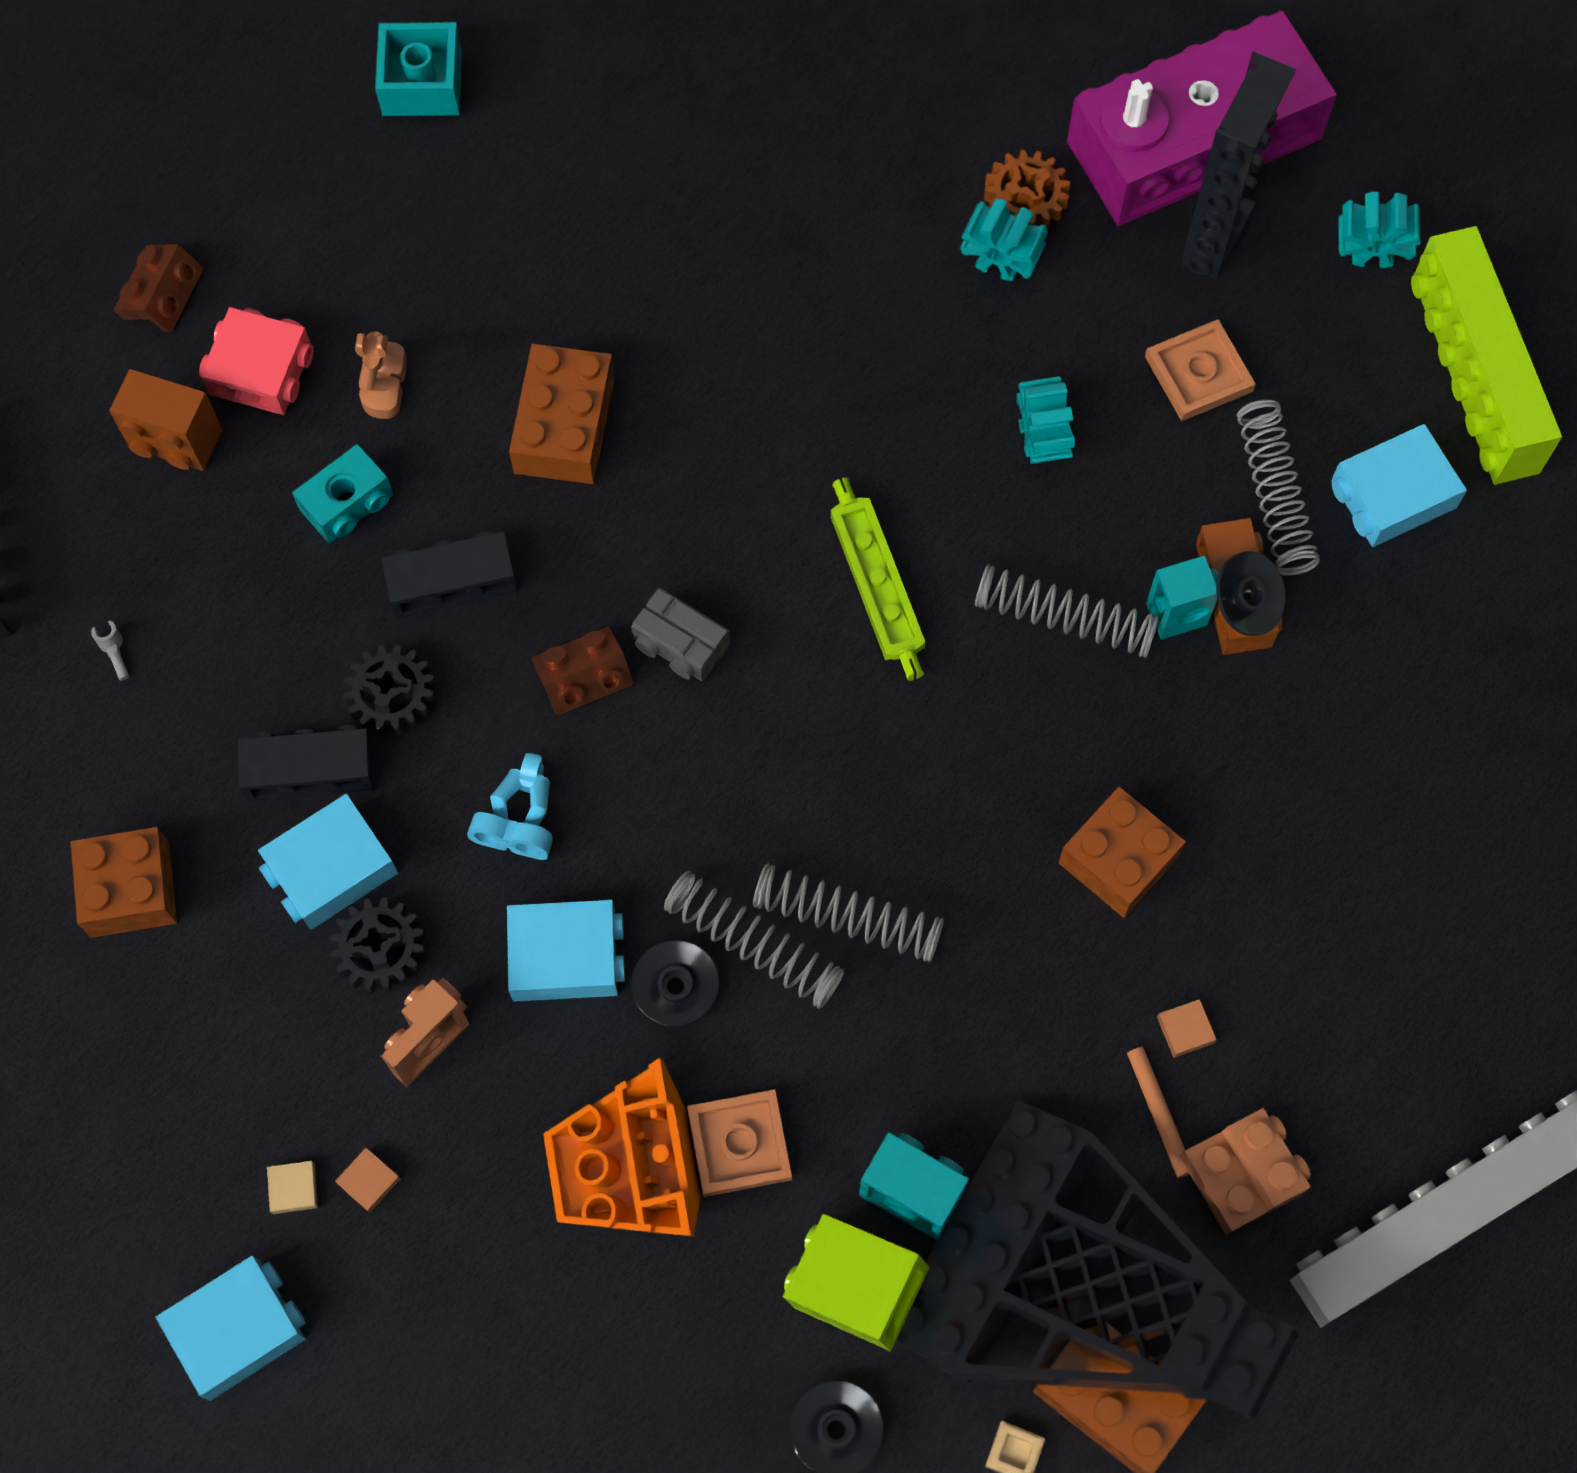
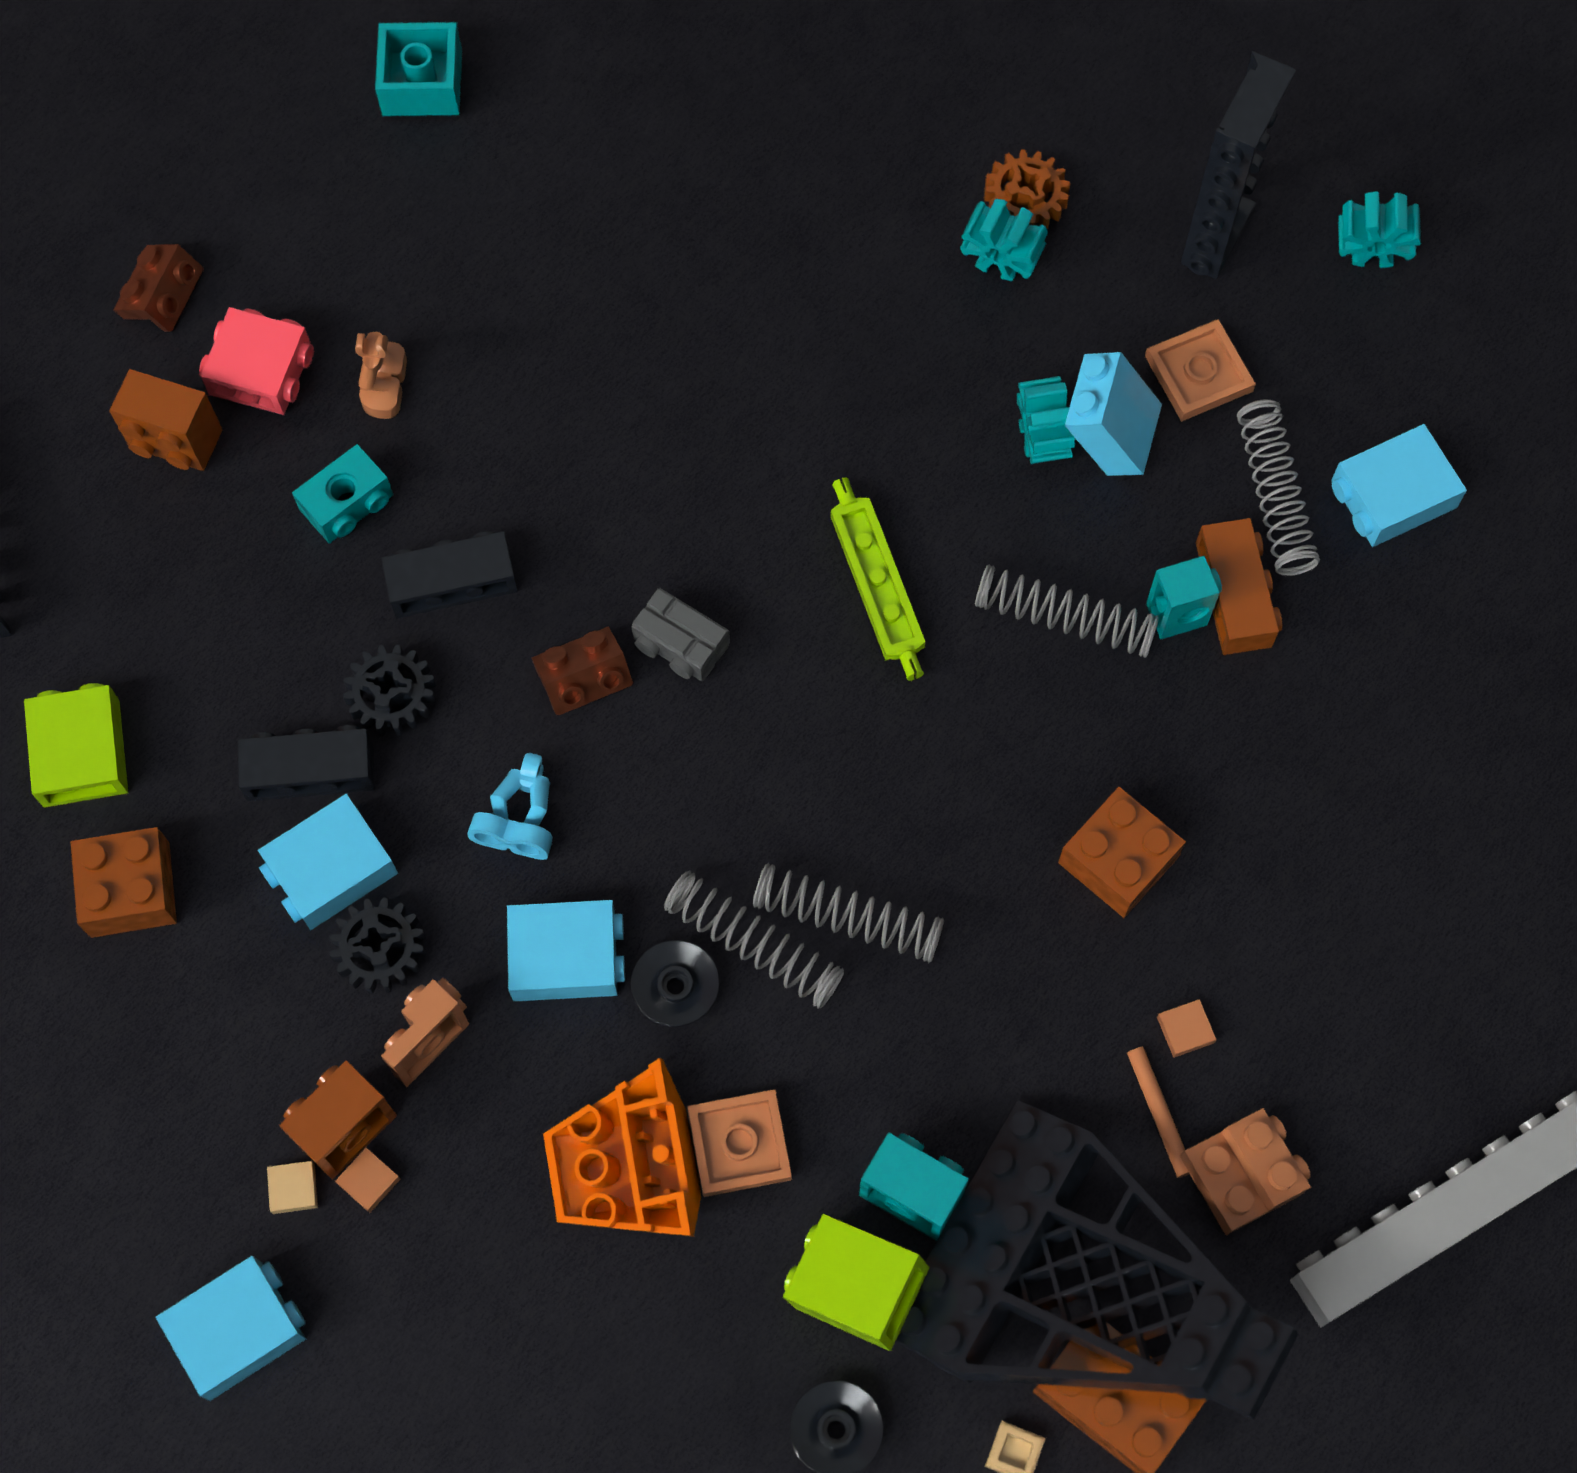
(75, 745): none -> lime brick
(111, 645): light grey hand -> none
(337, 1118): none -> dark orange brick
(562, 414): dark orange brick -> none
(1113, 414): none -> medium azure brick
(1154, 129): magenta piece -> none
(1250, 593): black dish -> none
(1485, 356): lime brick -> none

